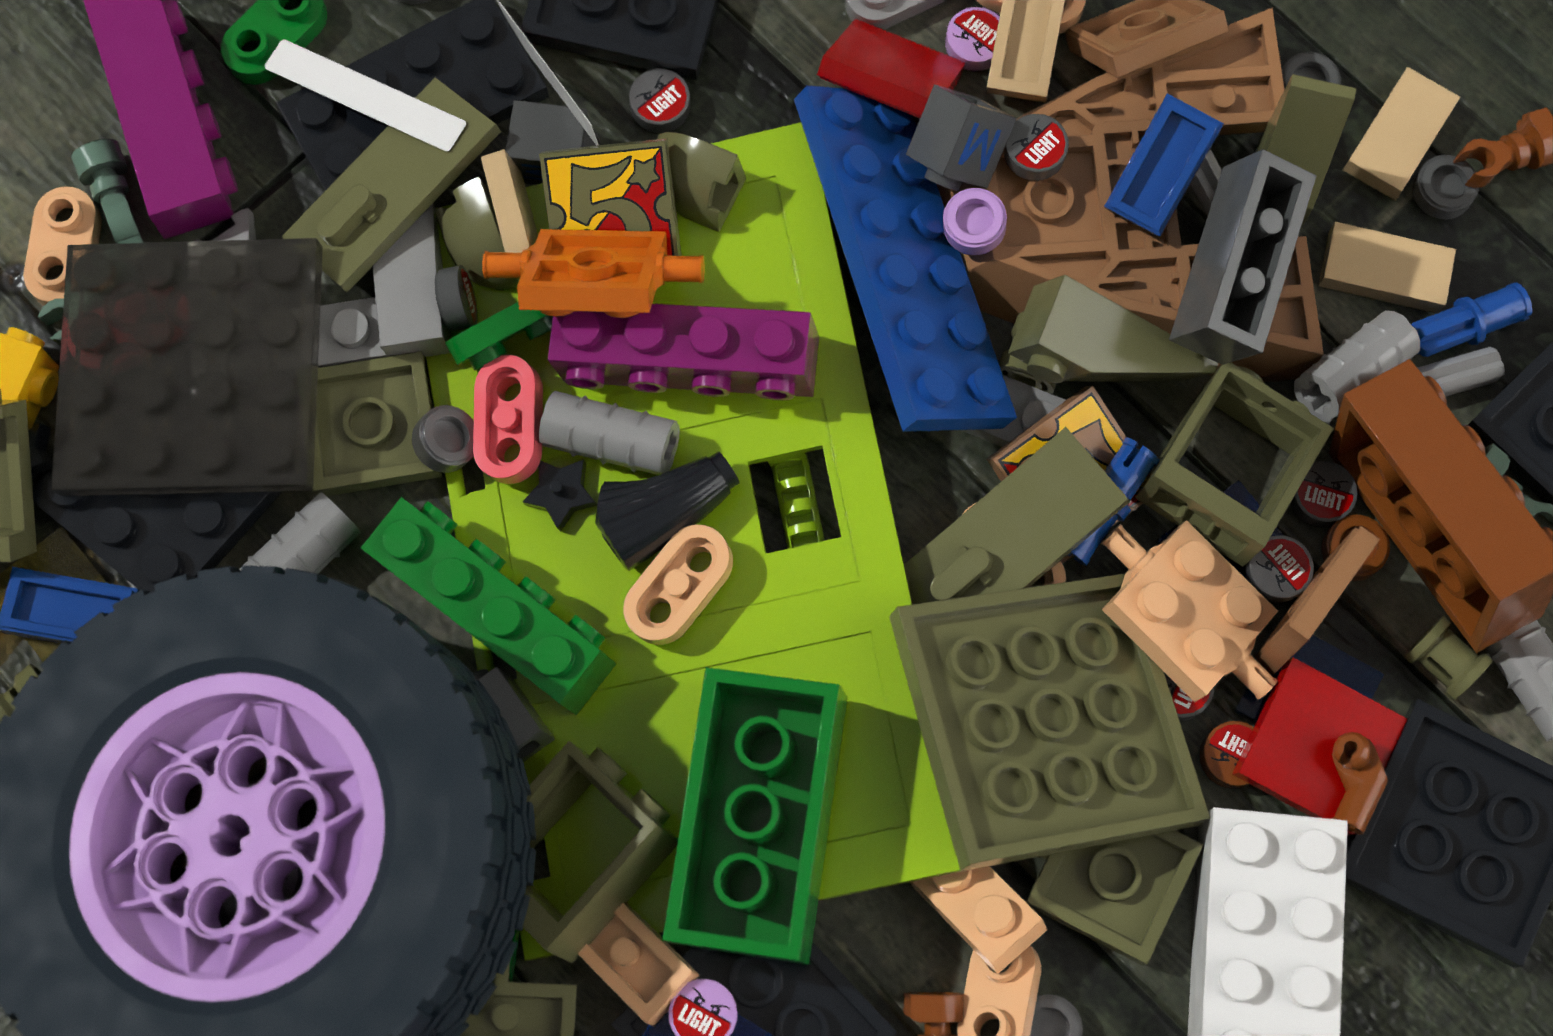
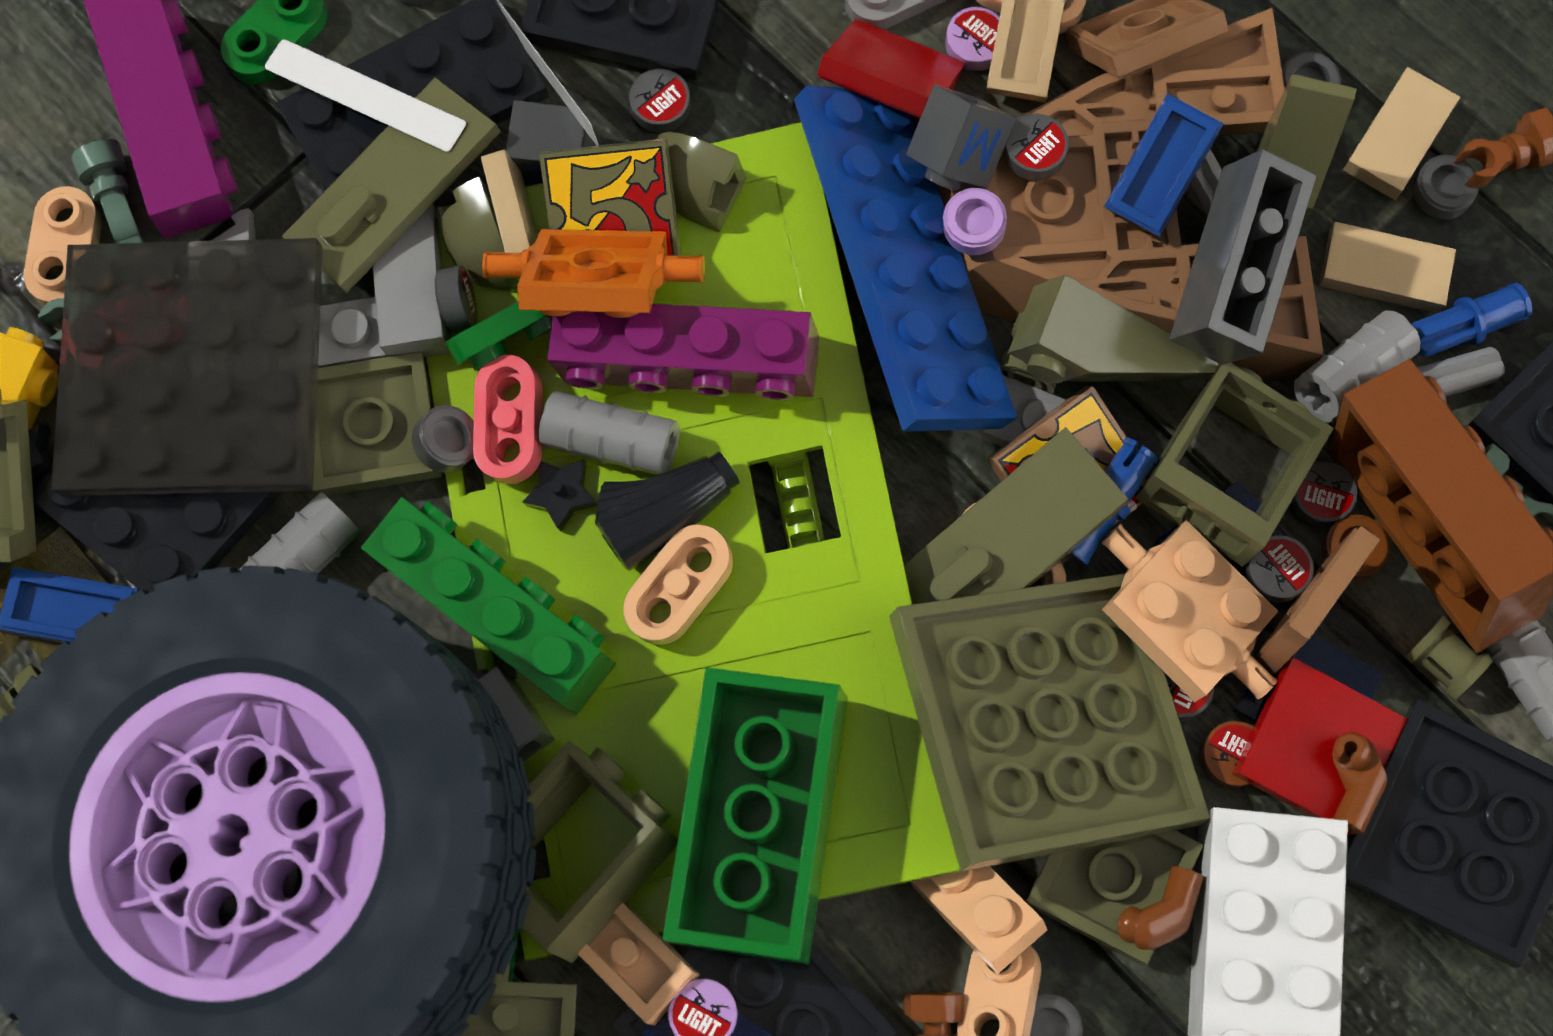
(1165, 919): none -> dark orange arm

